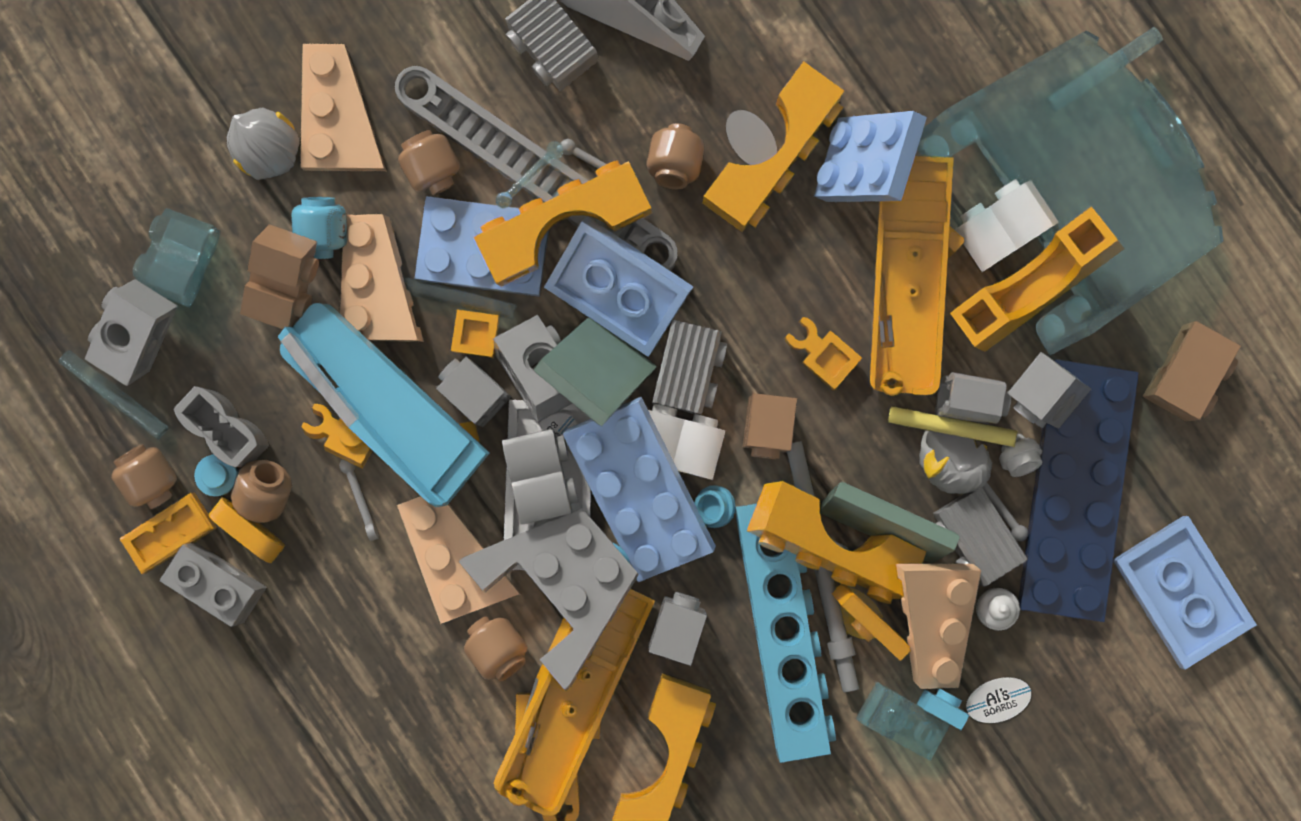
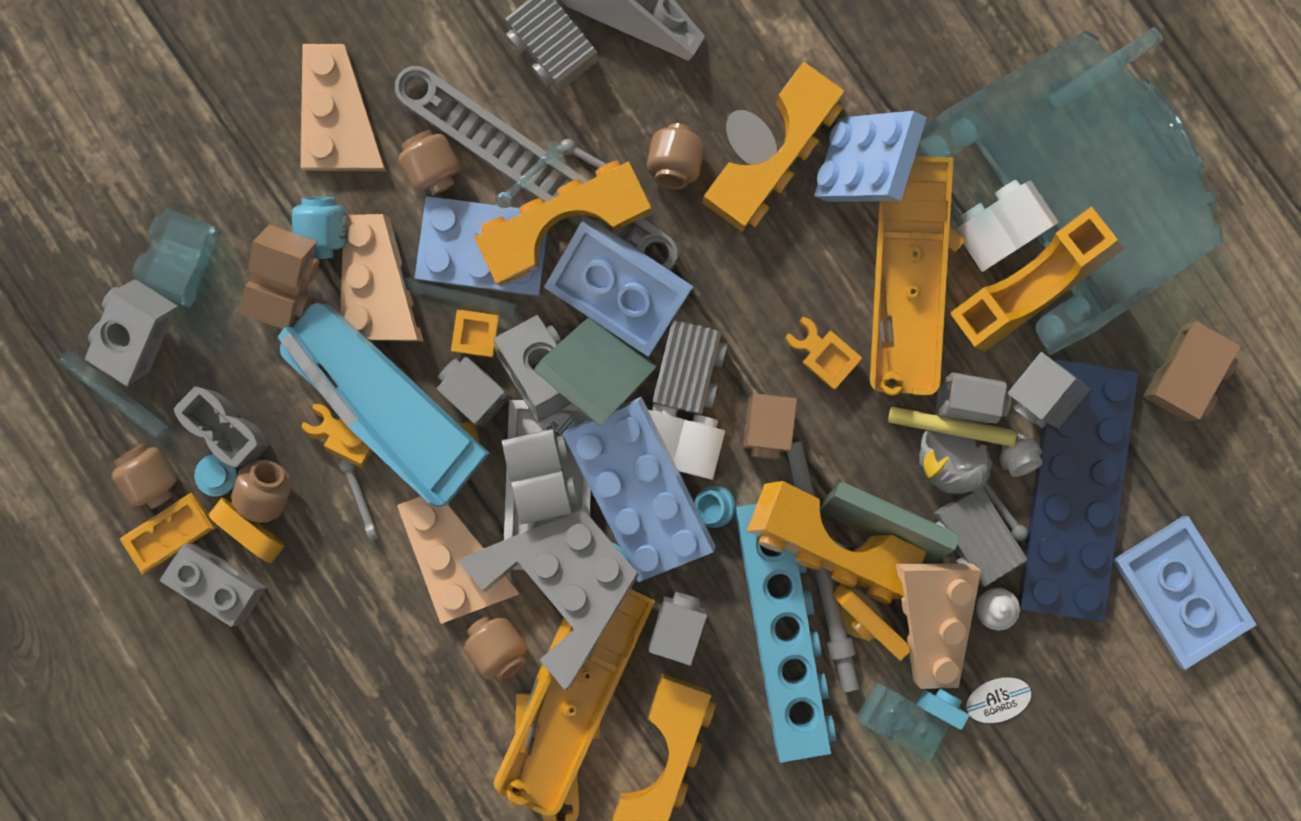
(262, 143): light grey hair -> none

